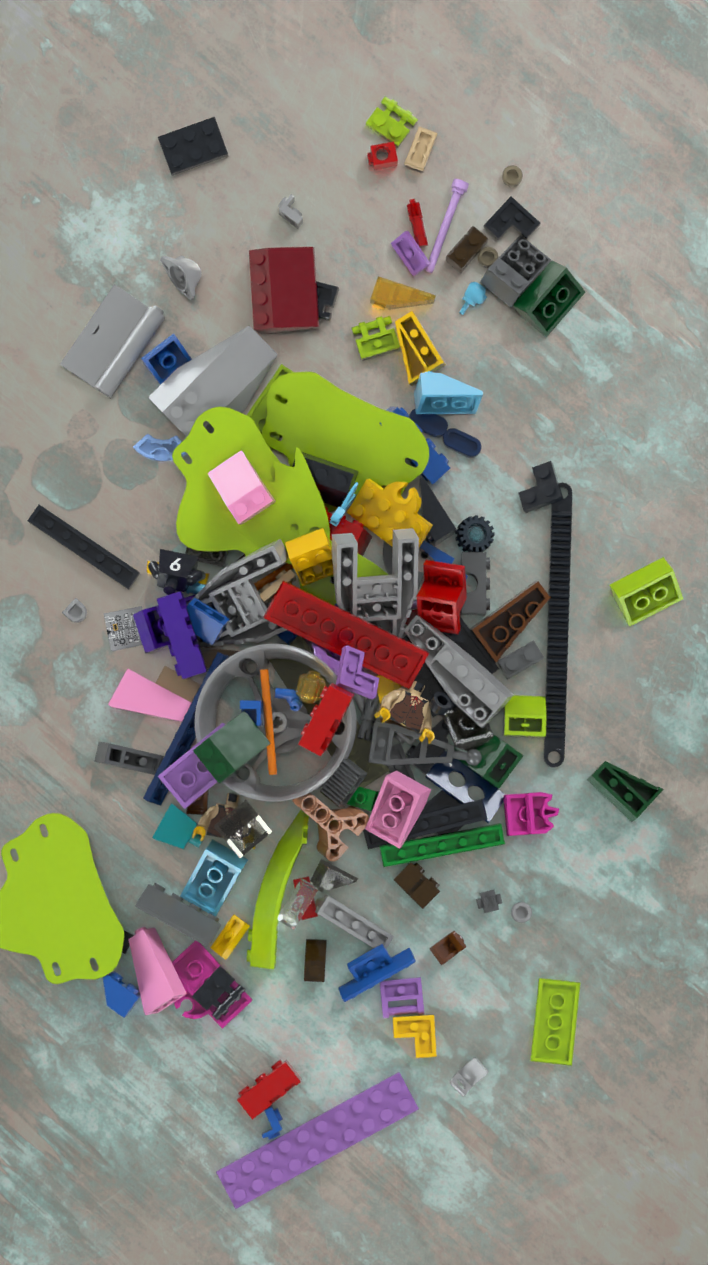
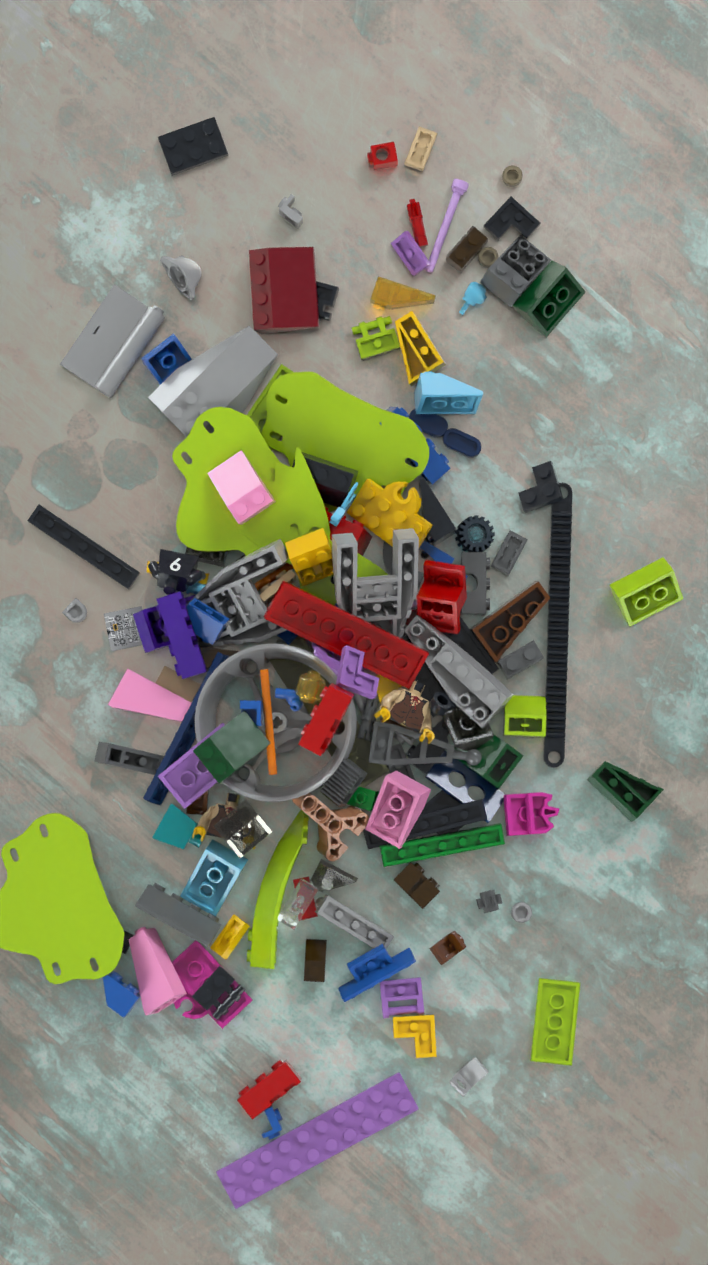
(157, 449): light blue tile -> none
(388, 127): lime plate -> none
(509, 553): none -> dark grey plate

